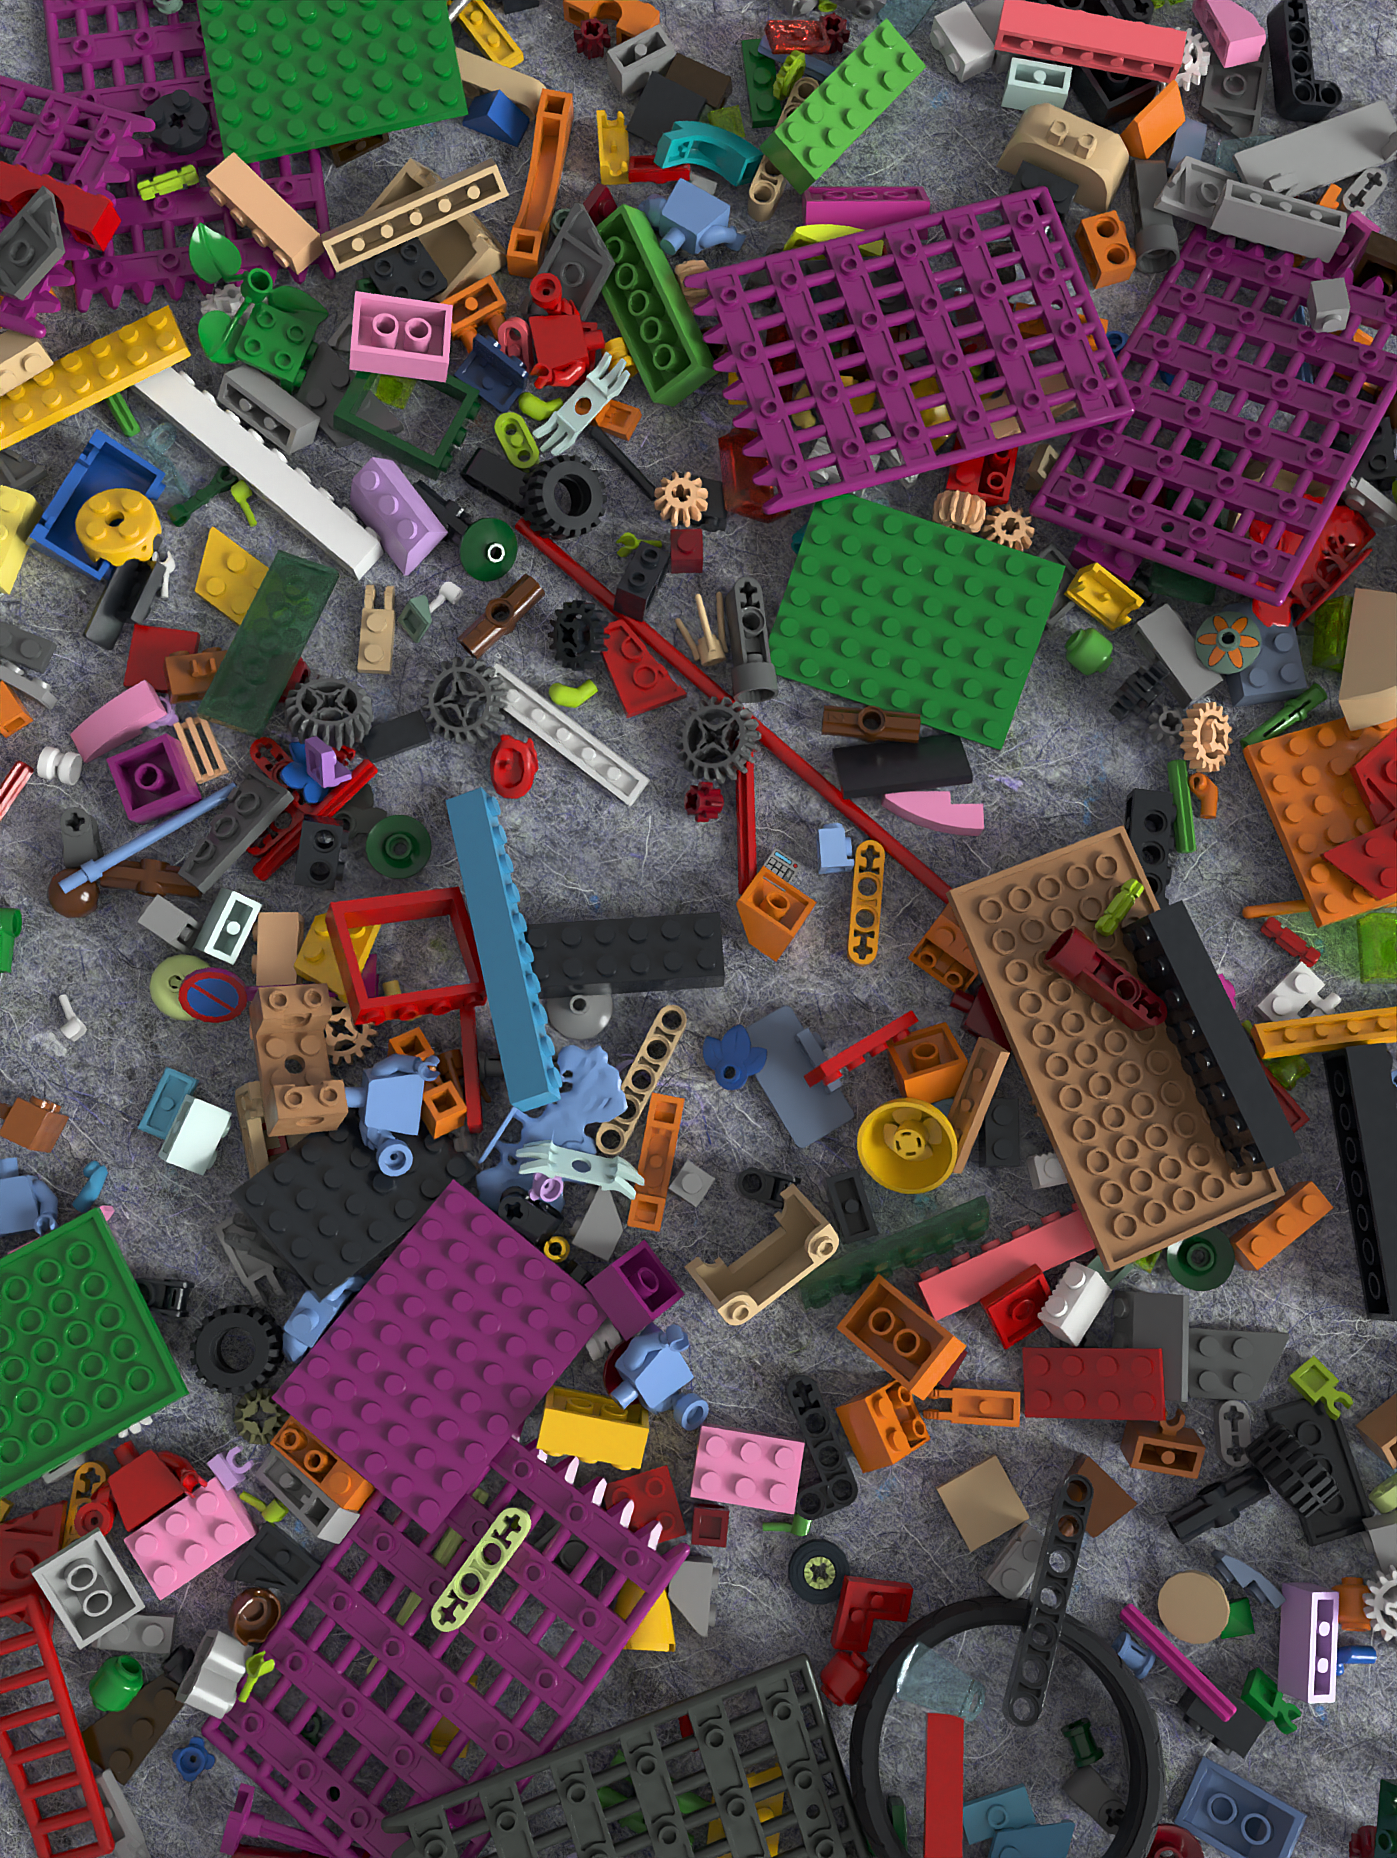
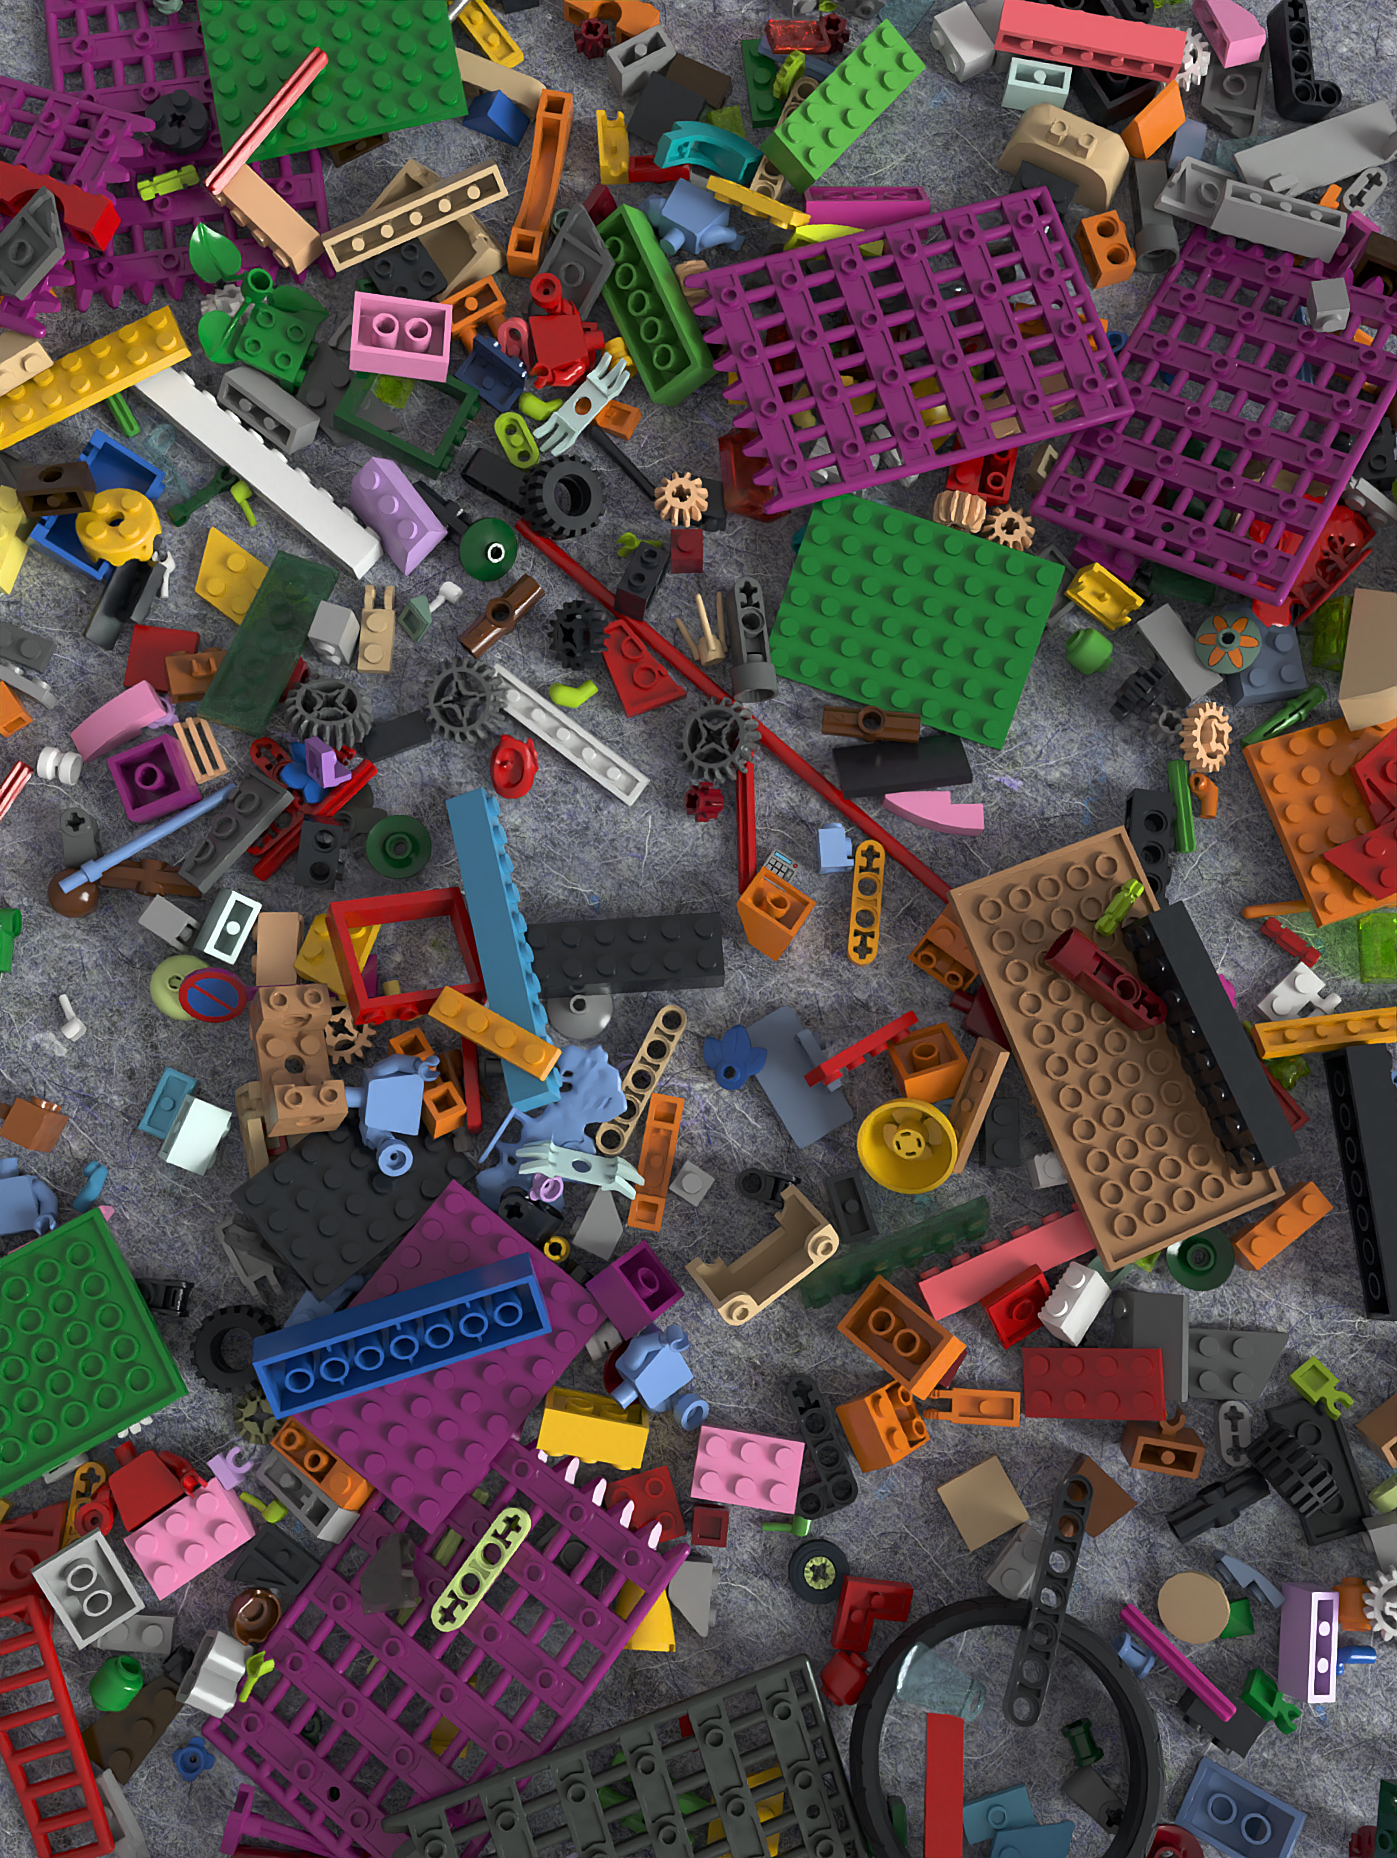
(56, 489): none -> dark brown brick
(265, 121): none -> axle
(334, 633): none -> light grey brick
(389, 1578): none -> clear smoke slope
(400, 1335): none -> blue brick
(495, 1033): none -> light orange plate
(757, 204): none -> yellow plate

